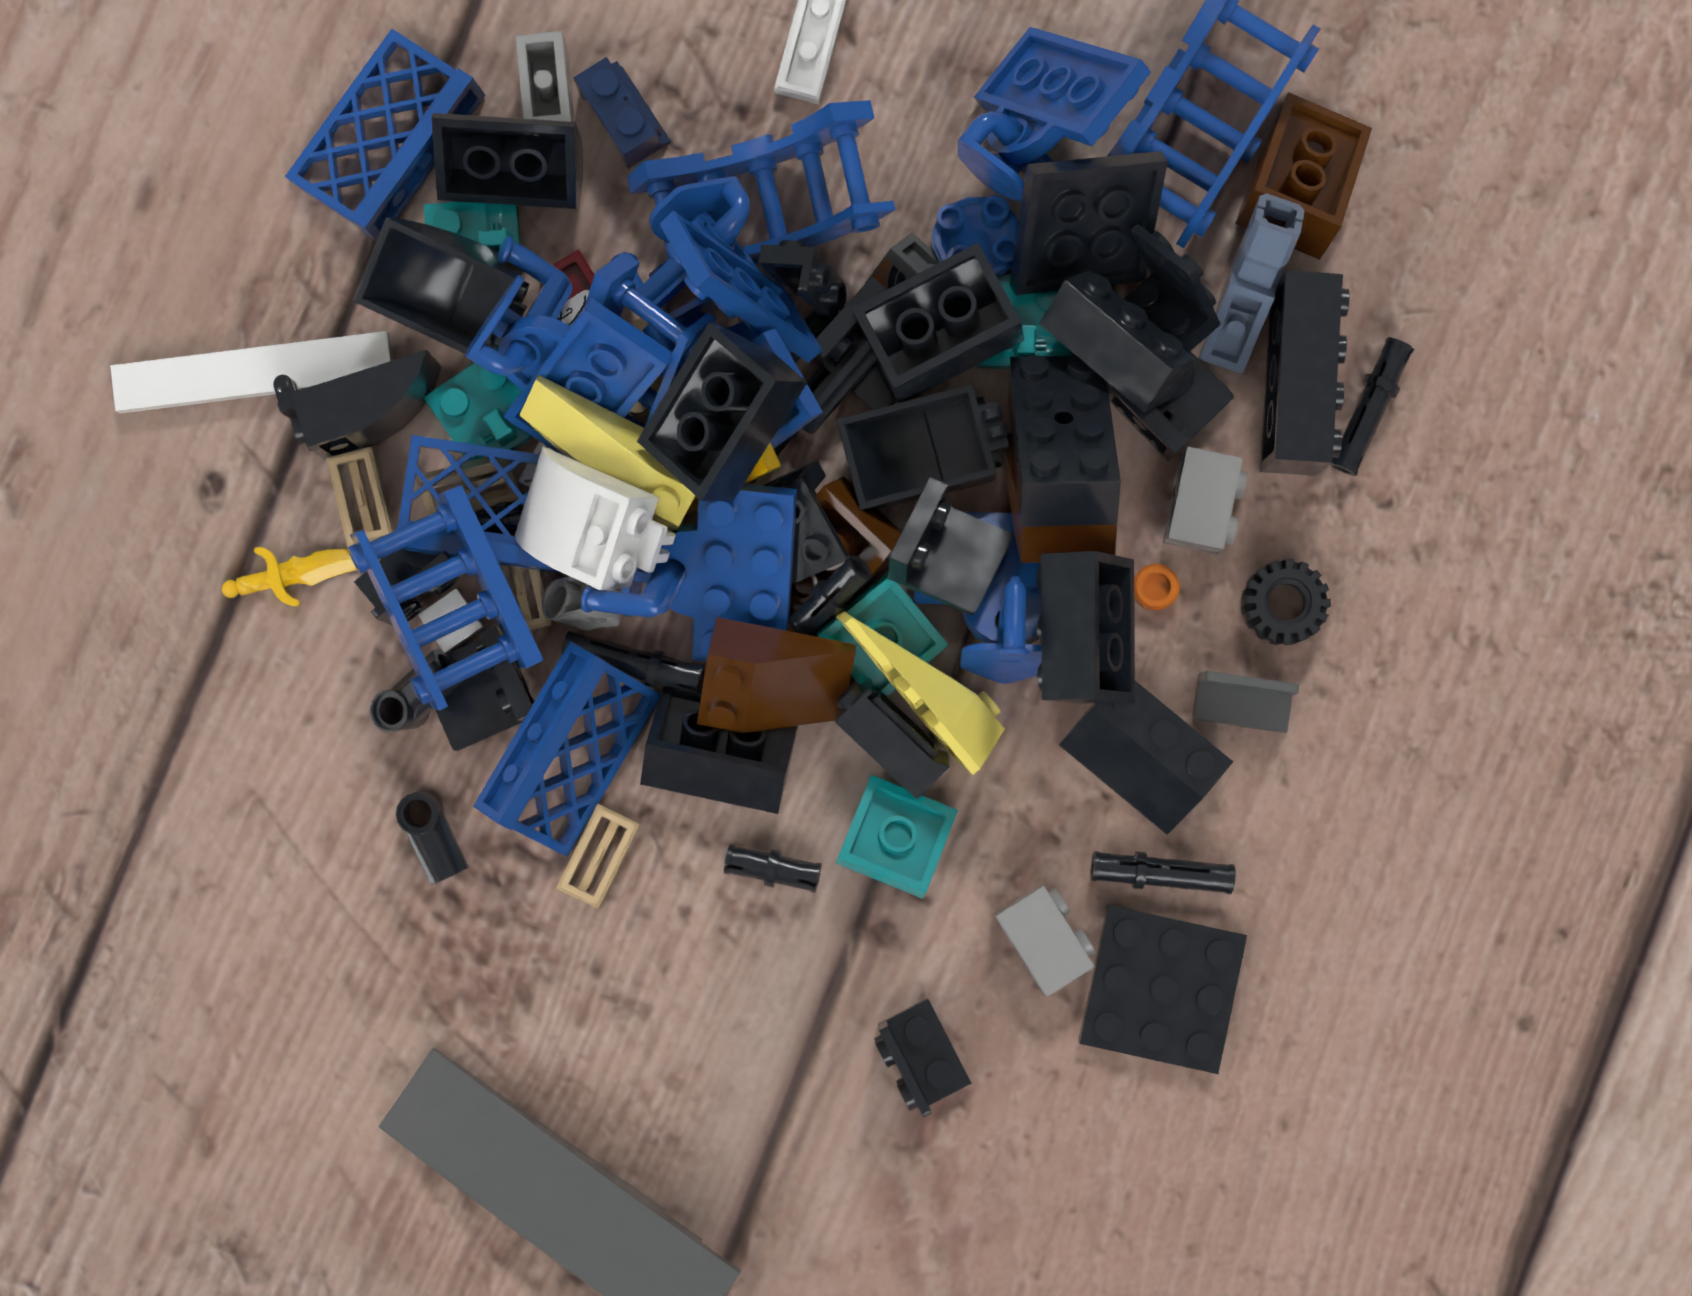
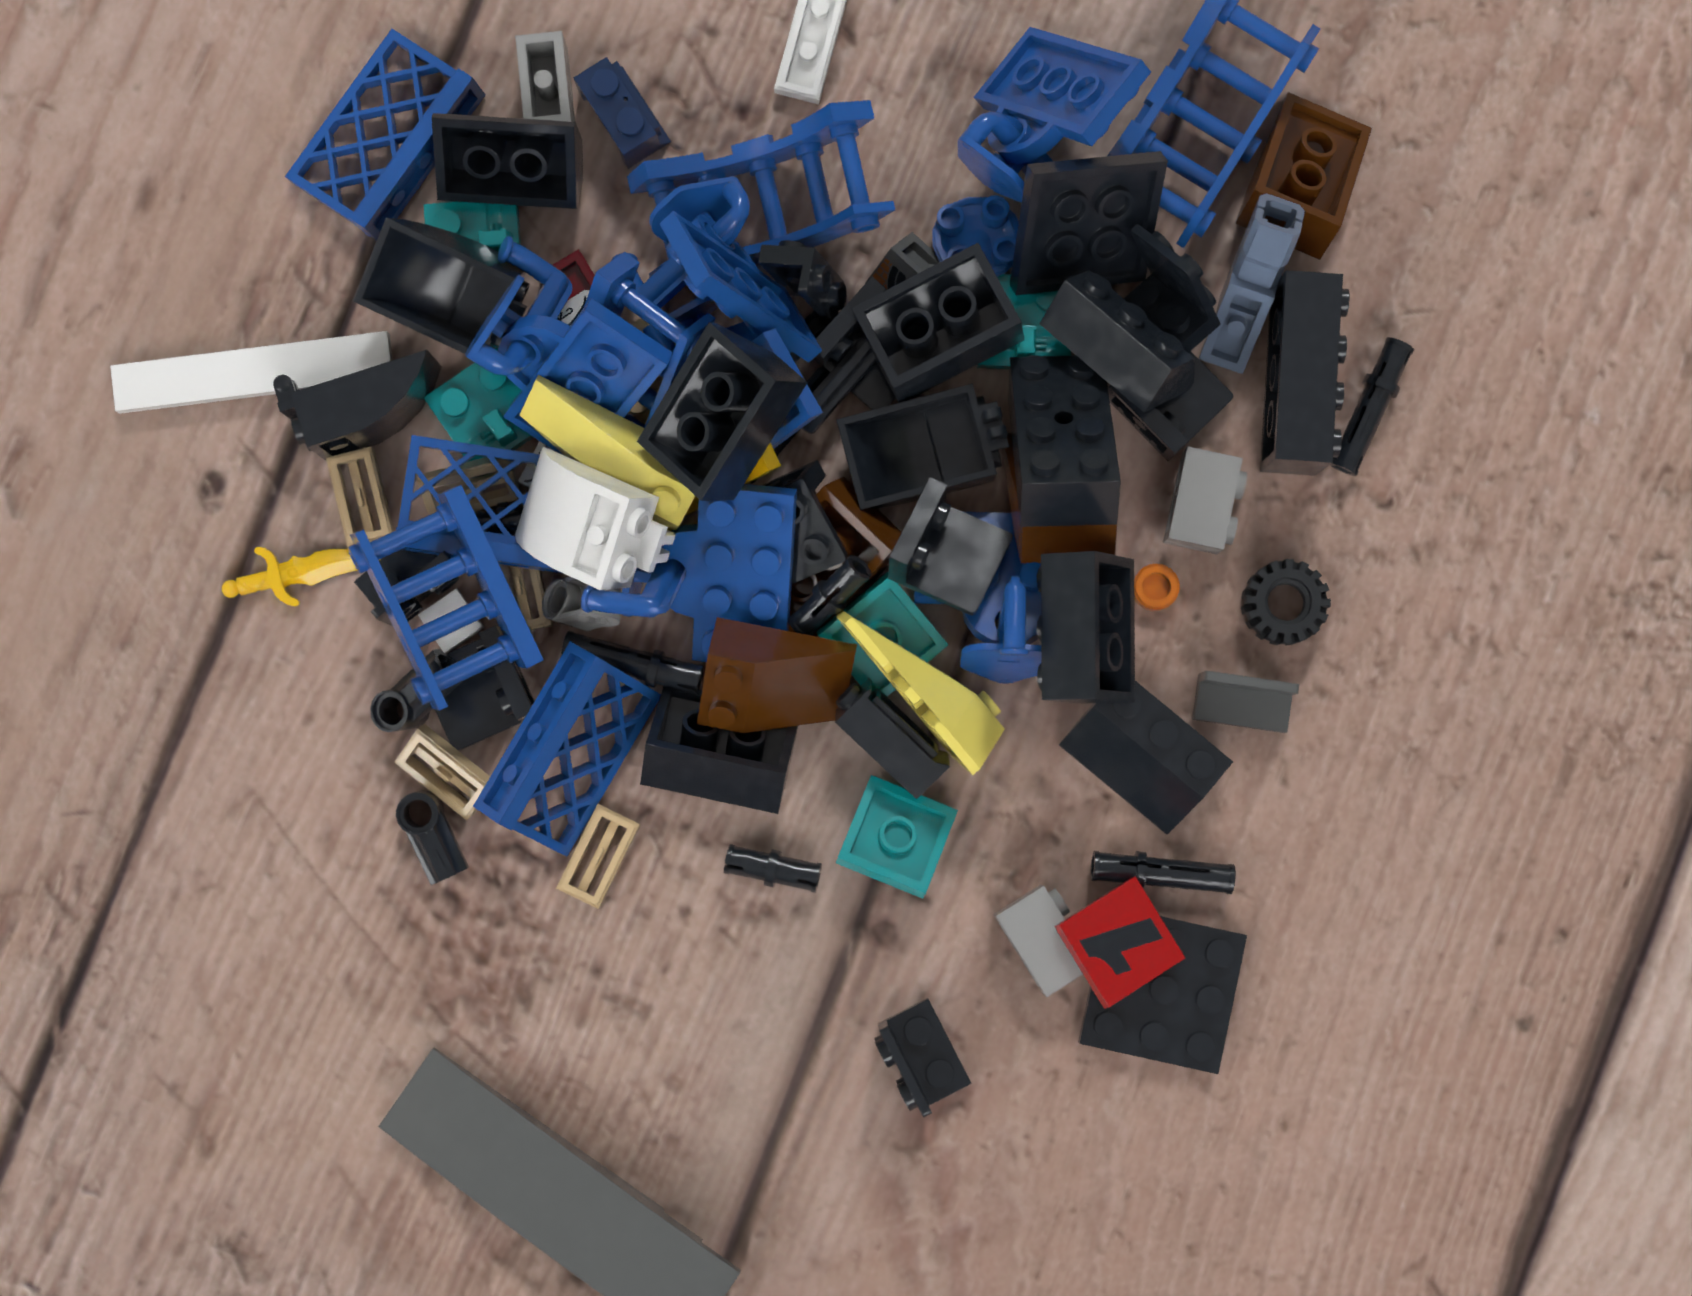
(448, 765): none -> tan tile
(1119, 942): none -> red tile

